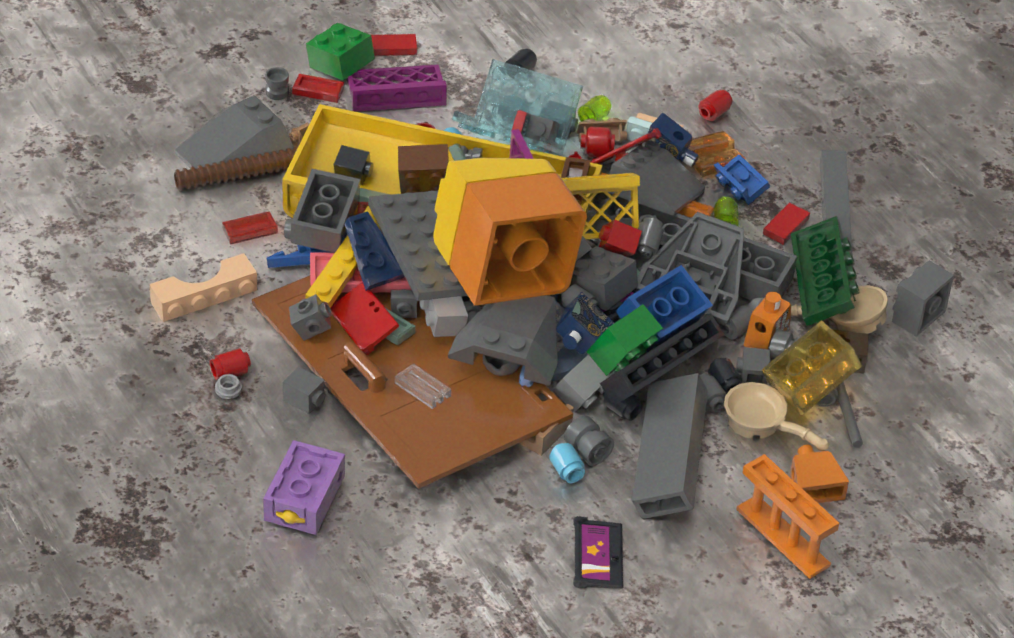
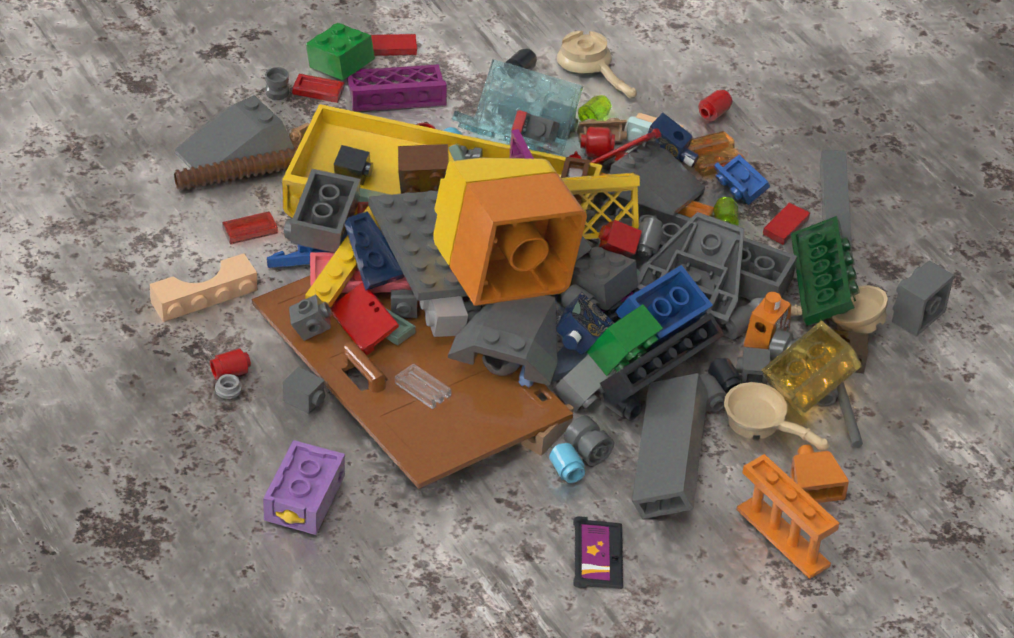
(589, 55): none -> tan piece

